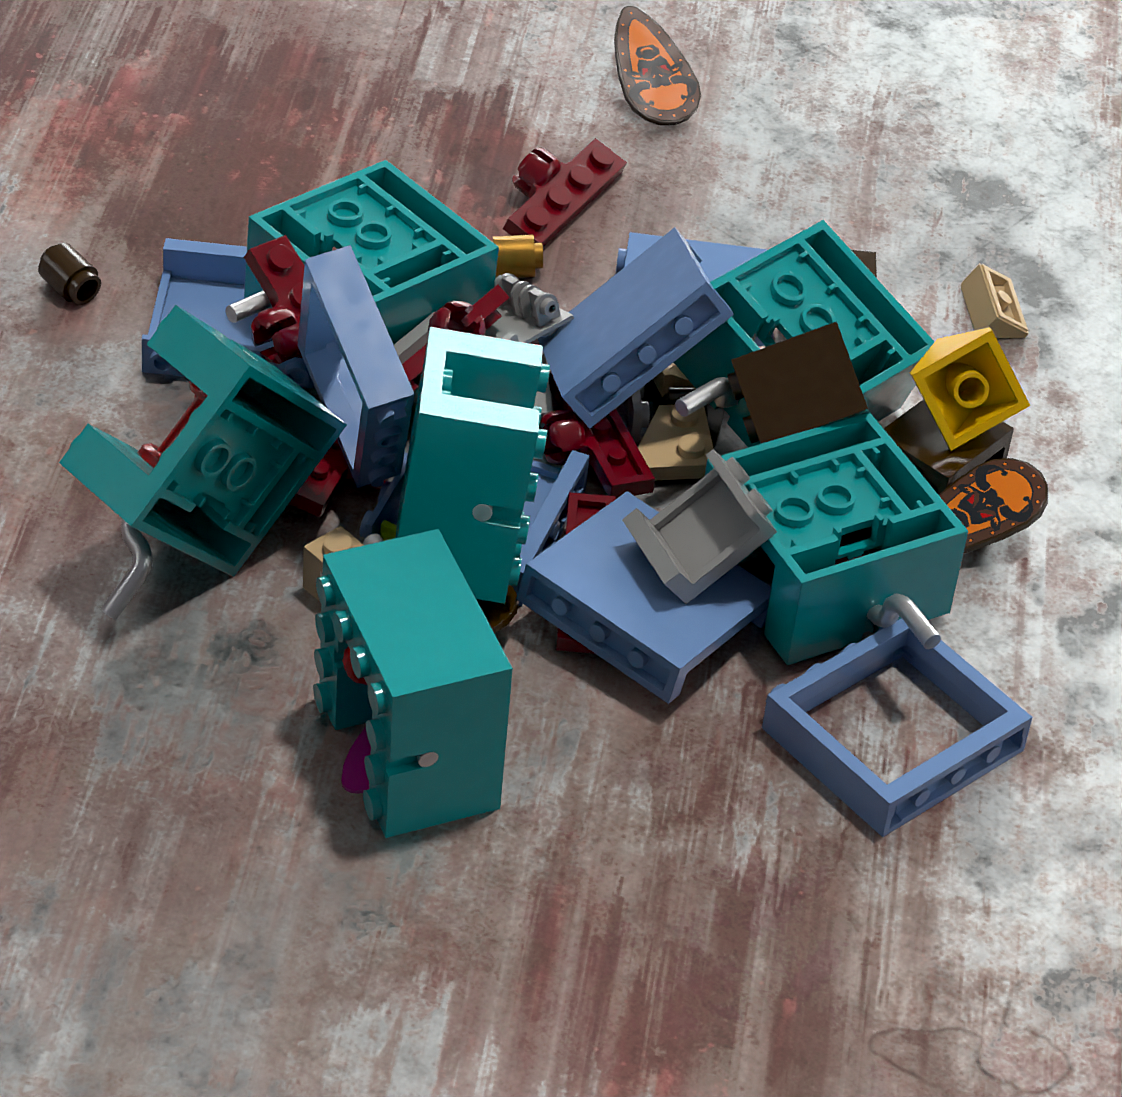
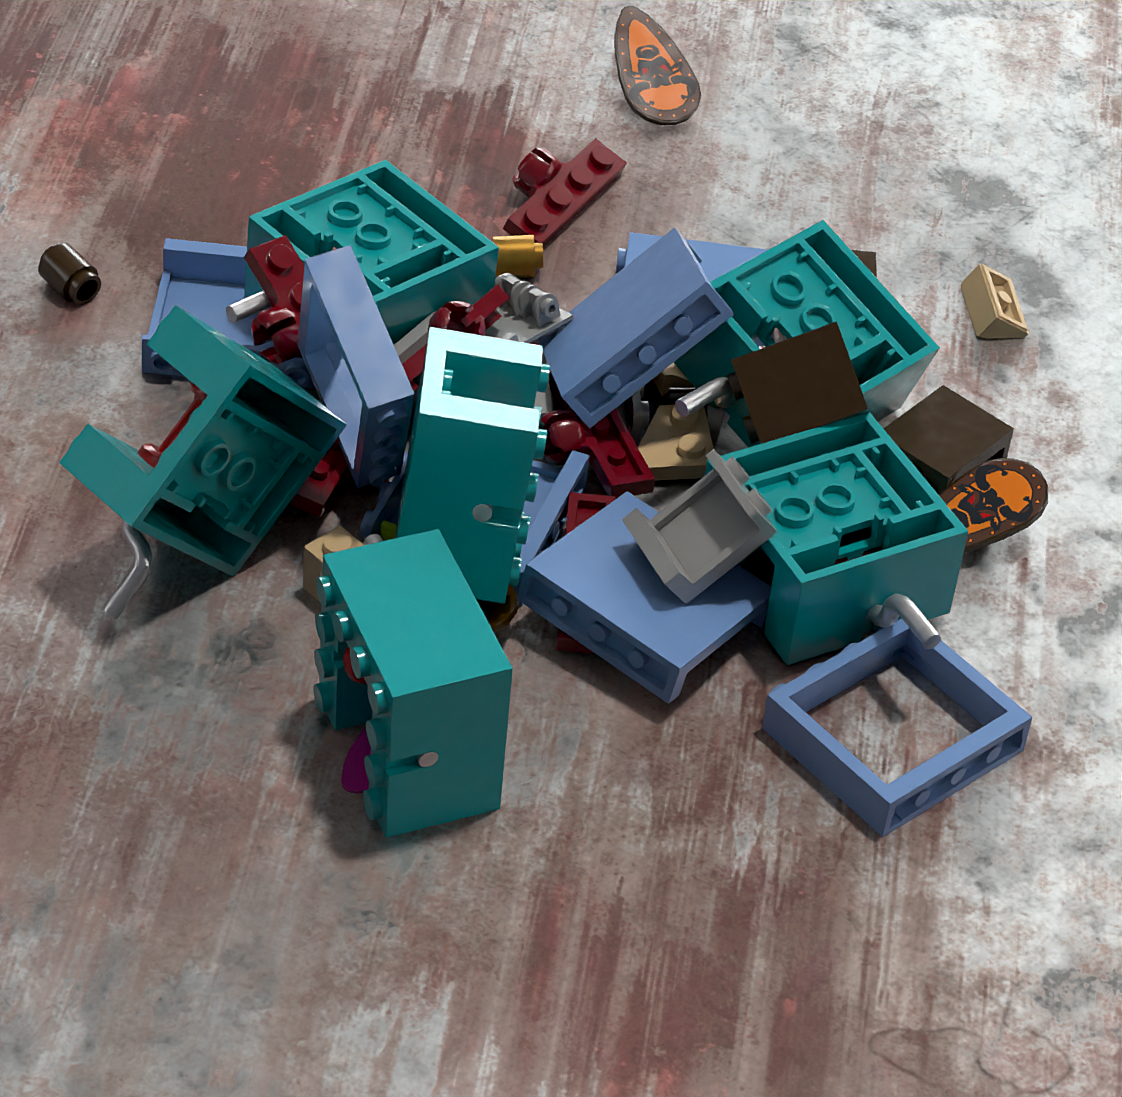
(968, 385): yellow slope -> none

